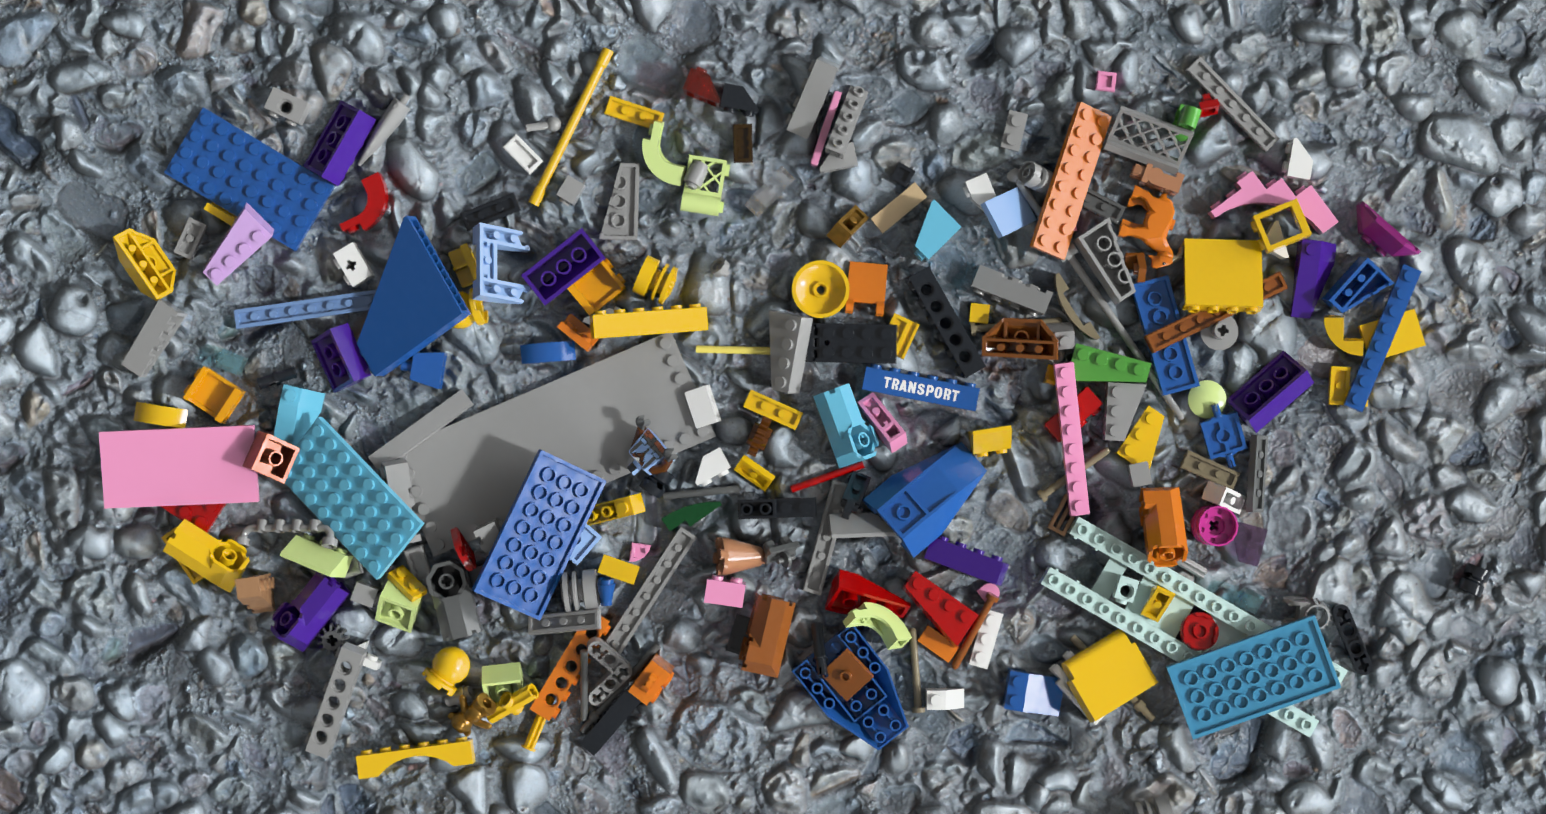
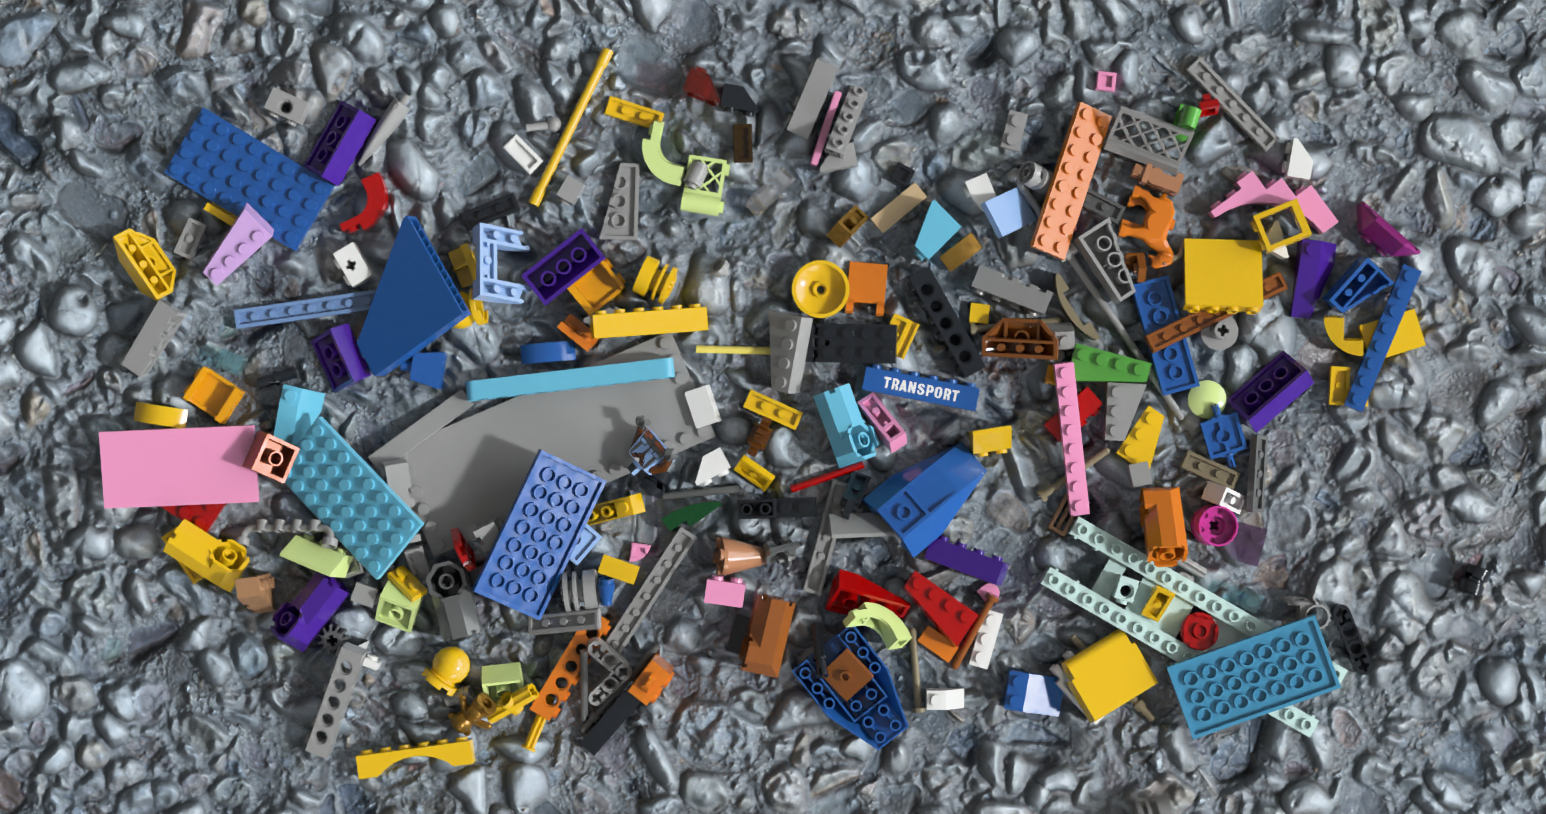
(570, 379): none -> medium azure beam
(960, 251): none -> pearl gold slope

